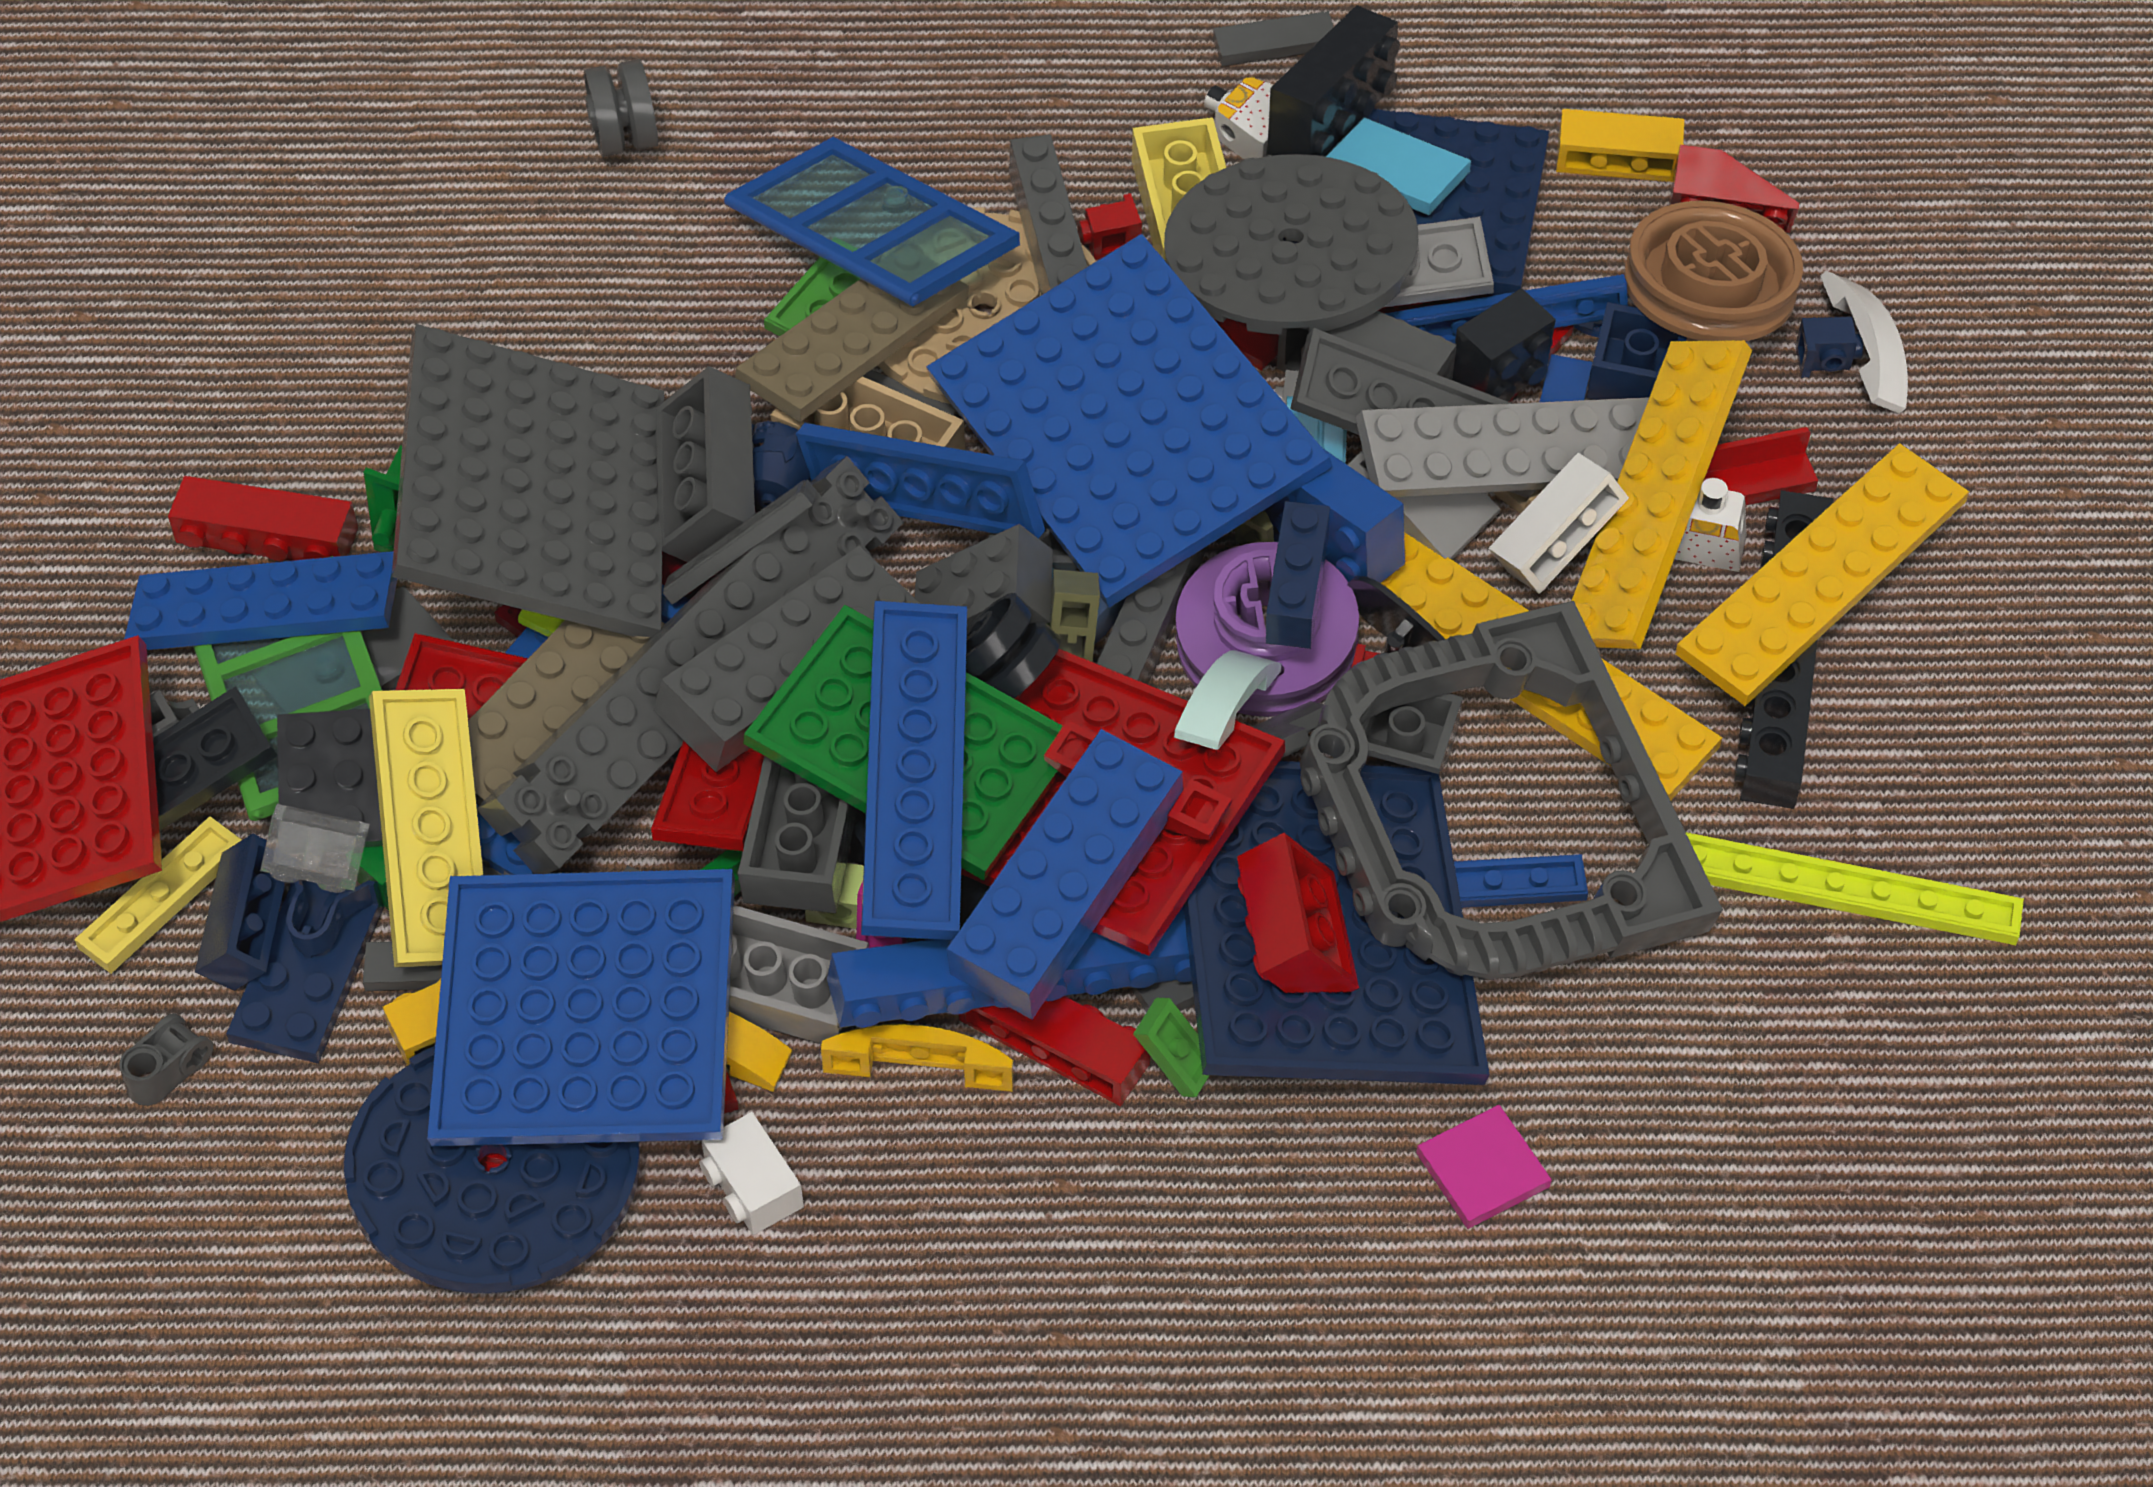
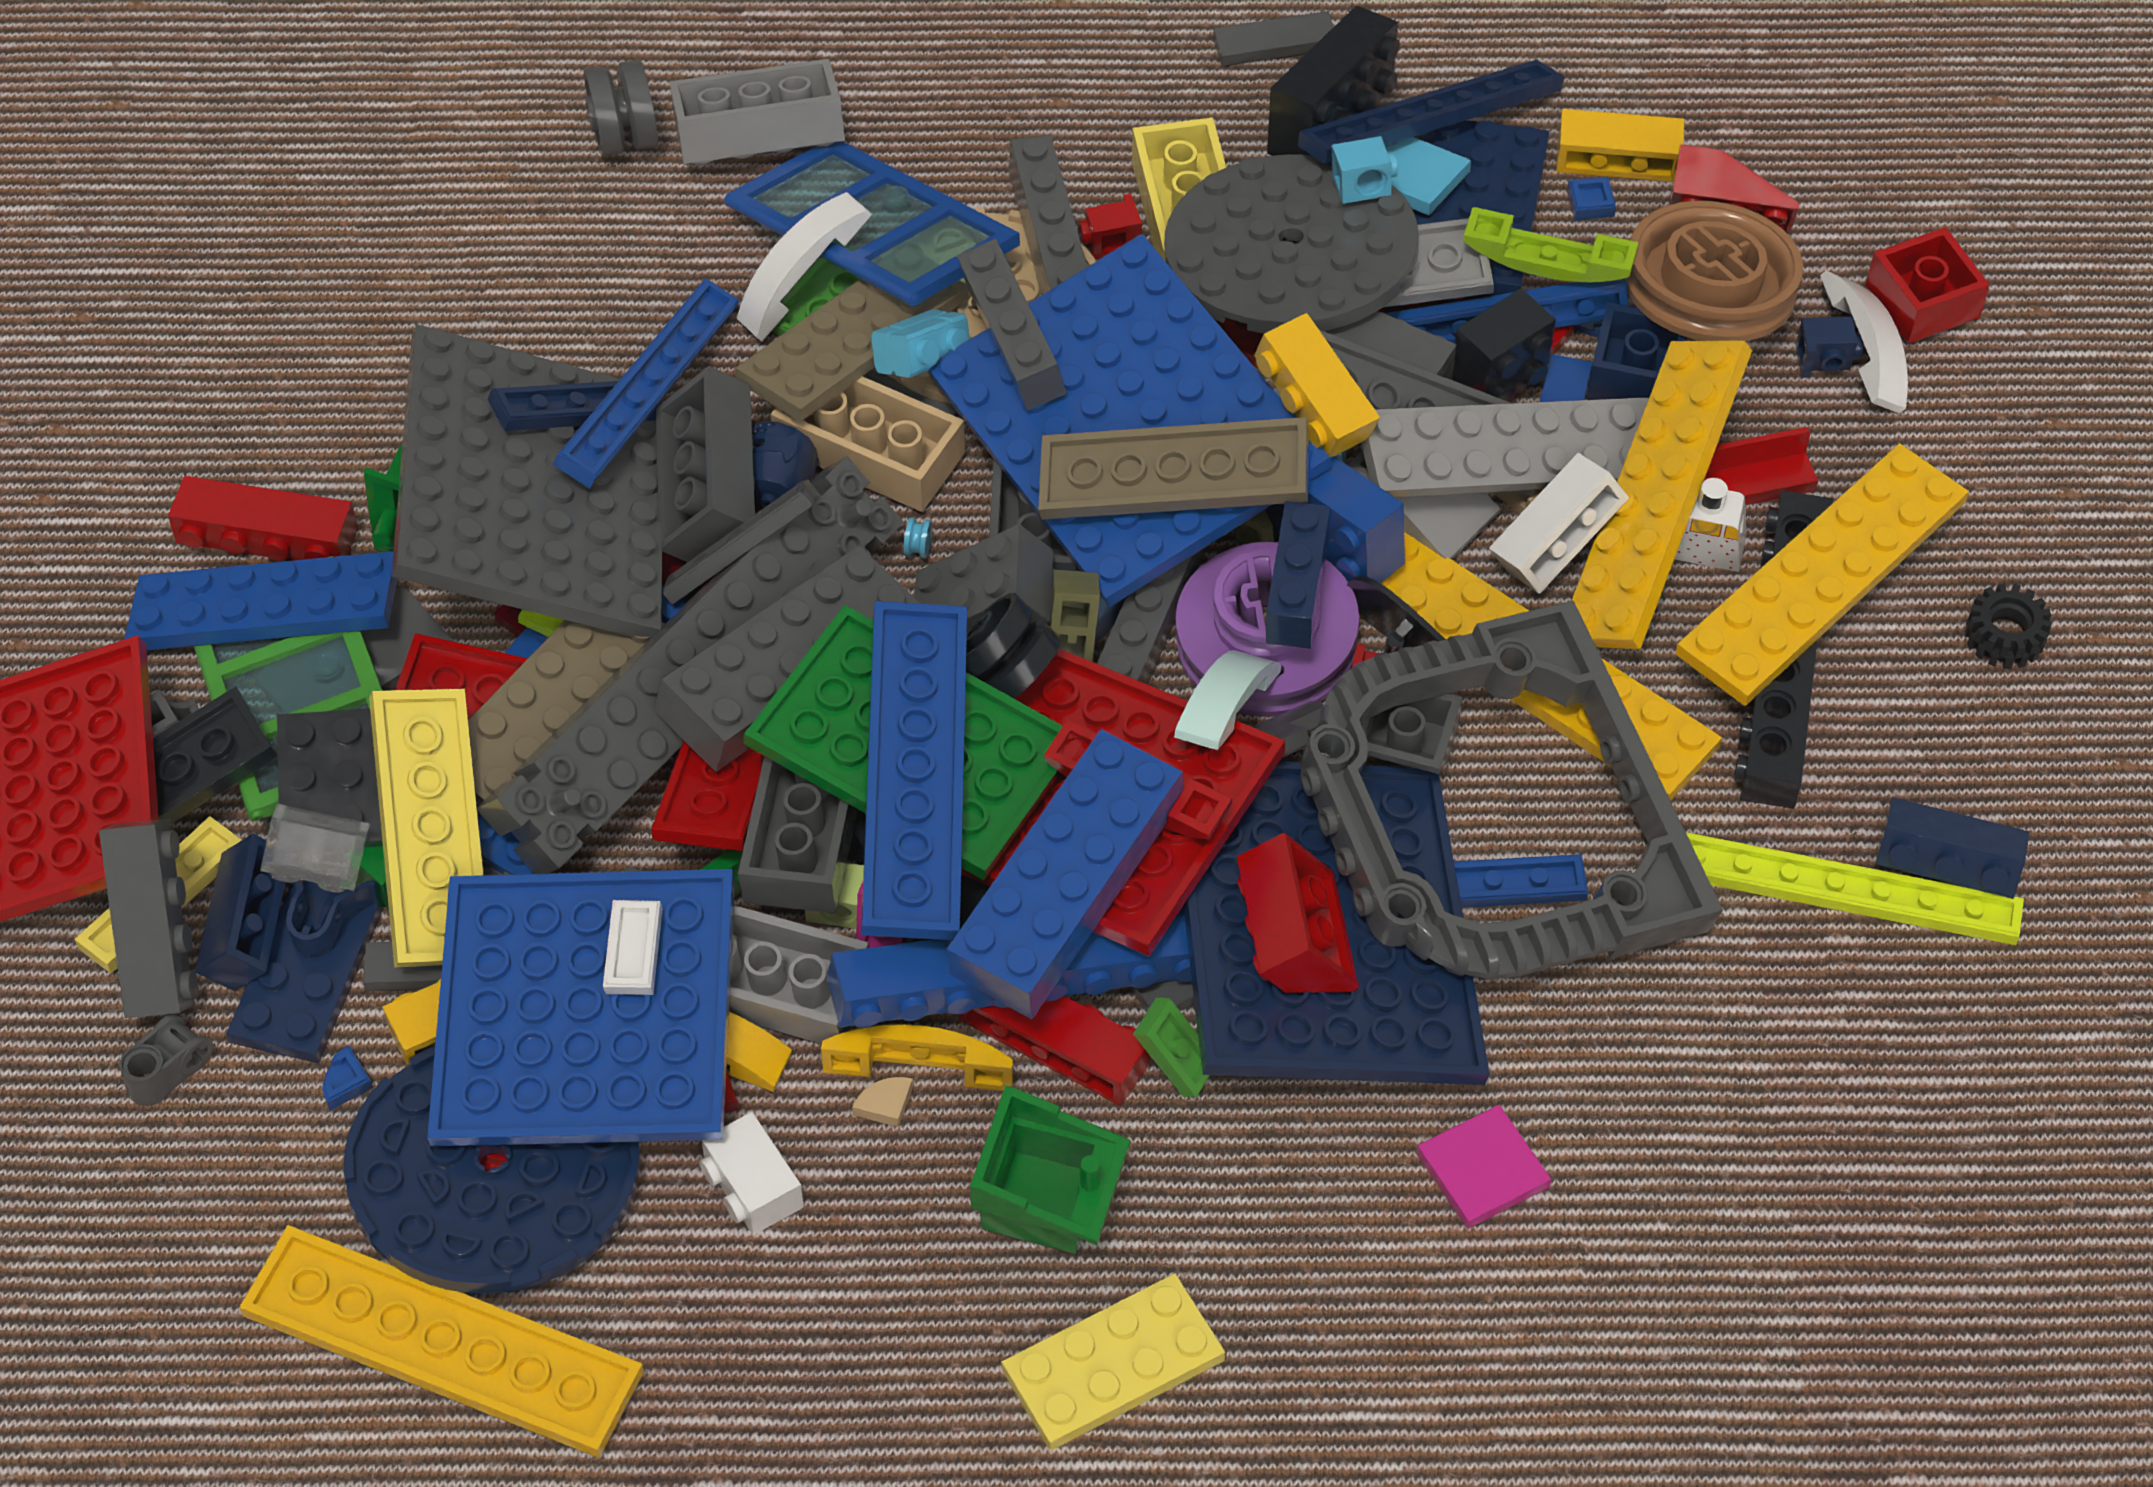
(148, 918): none -> dark grey brick
(344, 1079): none -> blue tile
(443, 1341): none -> yellow plate
(549, 405): none -> dark blue tile
(632, 947): none -> white tile
(645, 383): none -> blue tile
(757, 111): none -> light grey brick
(793, 256): none -> white slope
(884, 1100): none -> tan tile
(917, 538): none -> medium azure bush
(918, 342): none -> medium azure brick
(931, 480): blue plate -> none
(1011, 324): none -> dark grey brick
(1046, 1174): none -> green piece
(1112, 1361): none -> light yellow plate
(1174, 468): none -> dark tan plate
(1242, 116): white torso -> none
(1316, 385): none -> yellow brick
(1363, 169): none -> medium azure brick
(1435, 108): none -> dark blue plate
(1547, 255): none -> lime slope
(1591, 198): none -> blue tile
(1927, 284): none -> red brick
(1953, 848): none -> dark blue brick
(2004, 645): none -> black tyre

